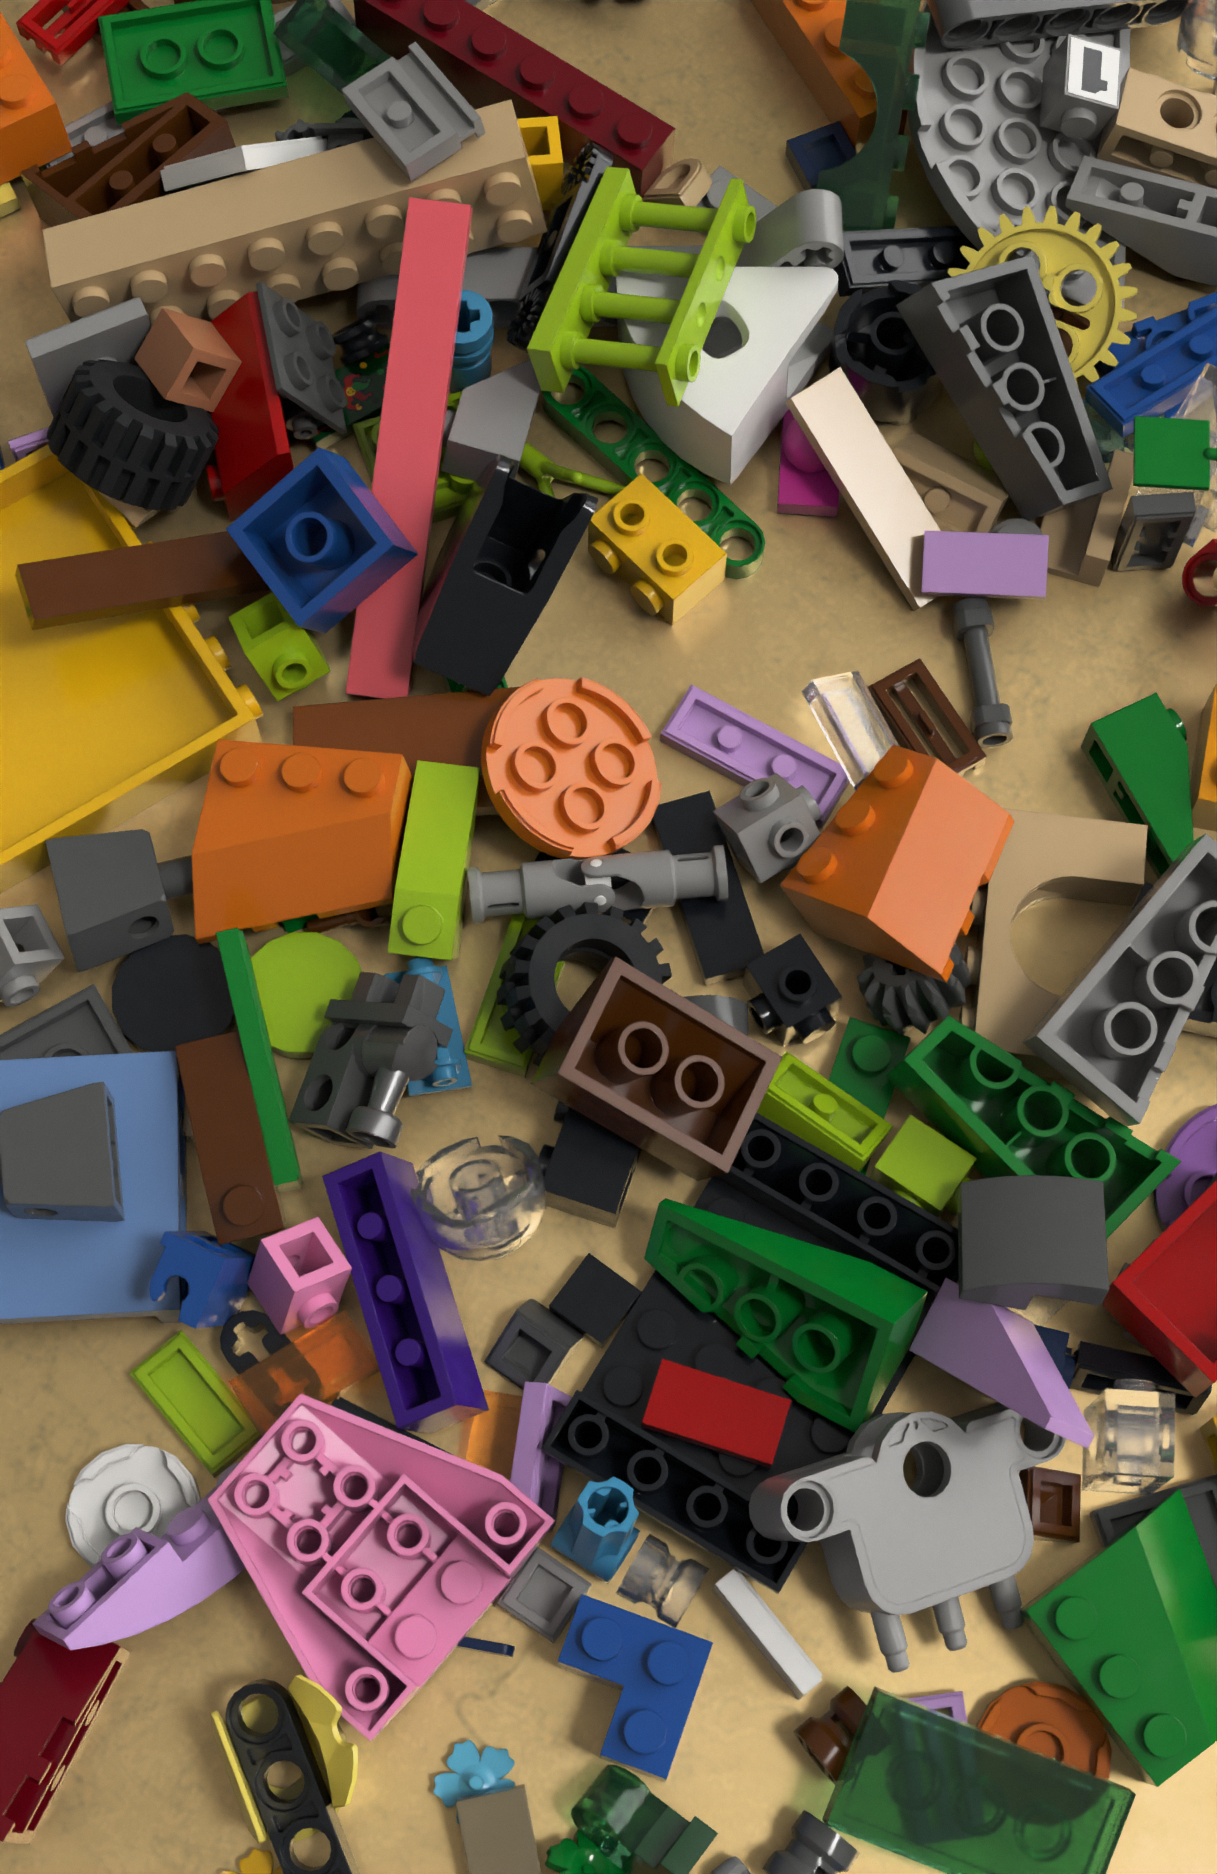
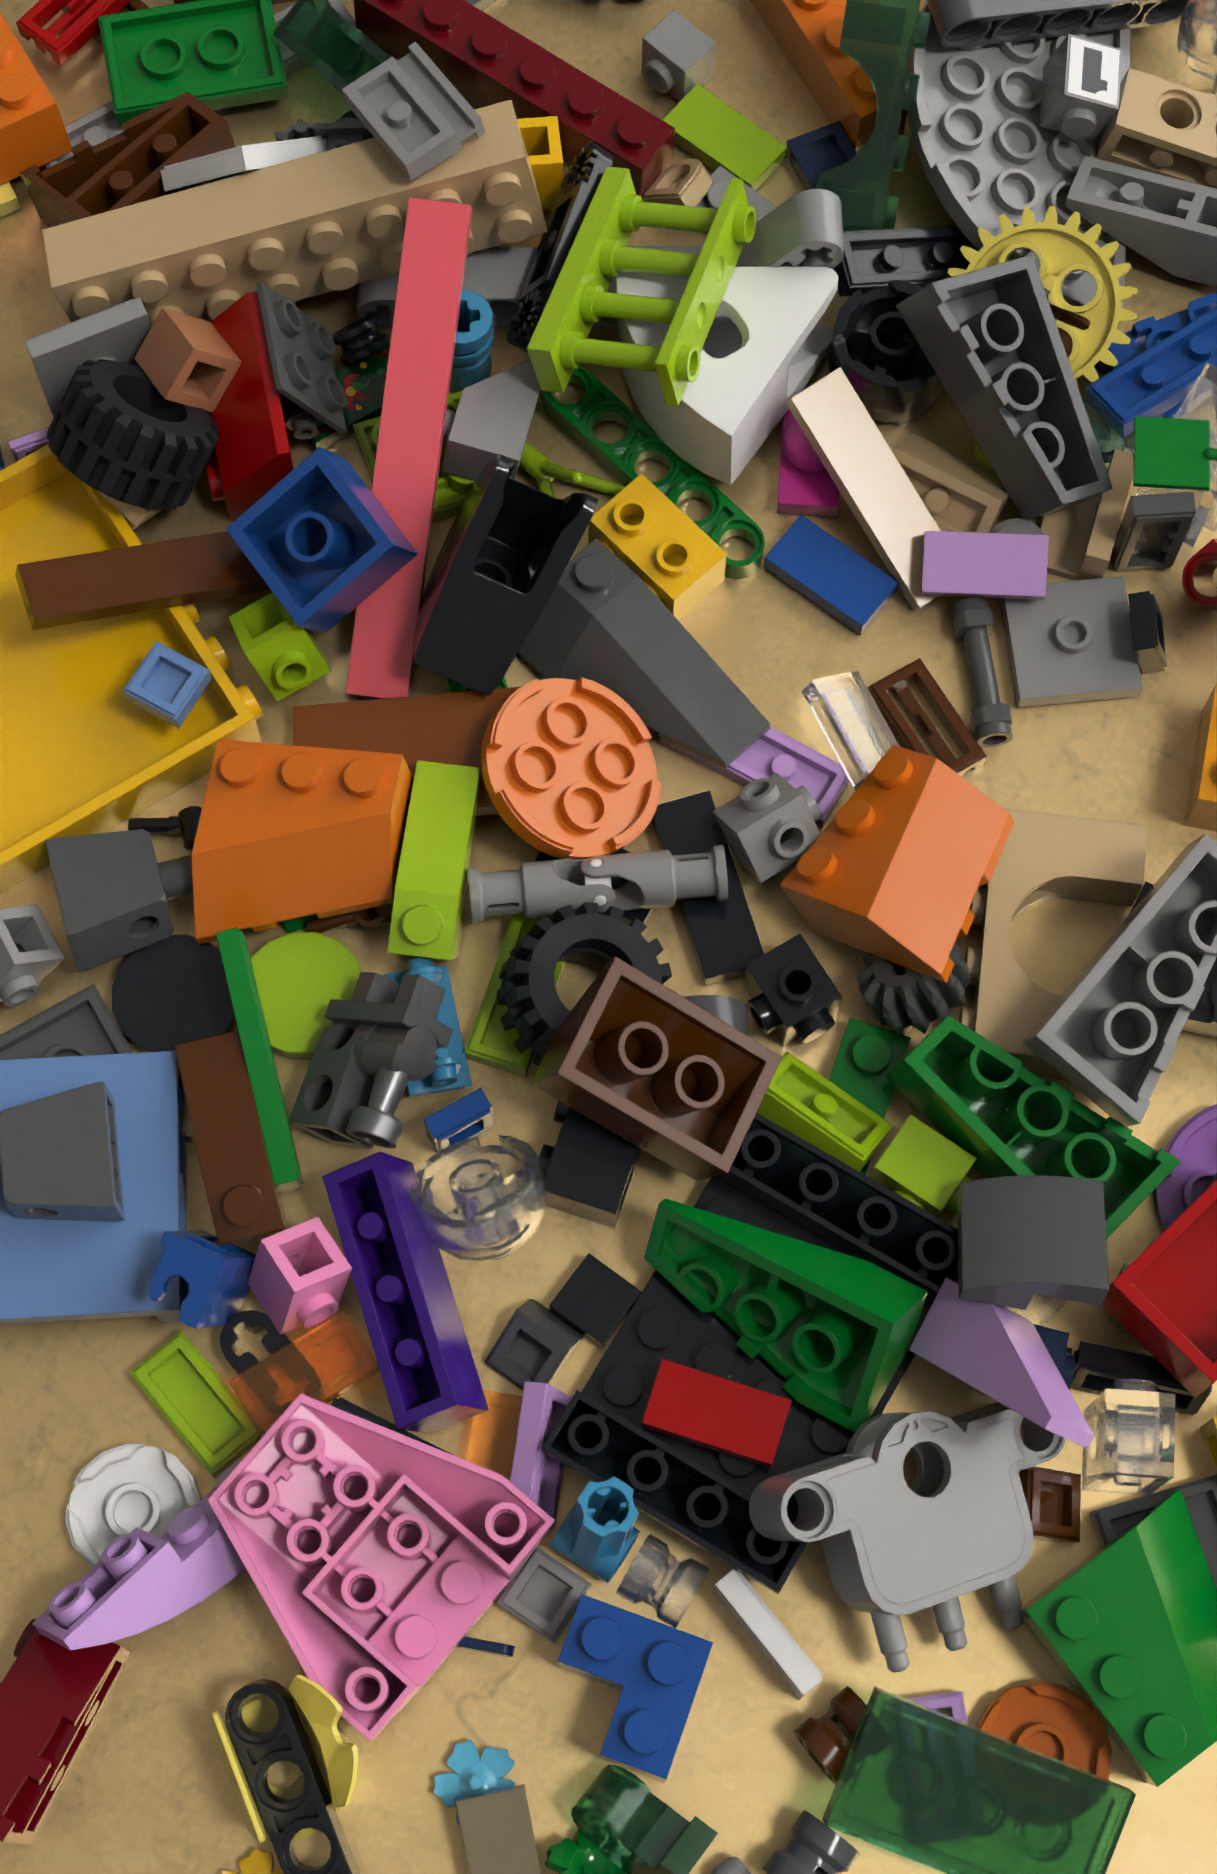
(167, 684): none -> medium blue tile
(184, 823): none -> black hand
(460, 1120): none -> blue tile
(620, 634): none -> dark grey wedge
(677, 56): none -> light grey plate
(724, 137): none -> lime tile
(830, 574): none -> blue tile
(1072, 644): none -> light grey plate
(1145, 770): green slope -> none
(1147, 632): none -> black tile

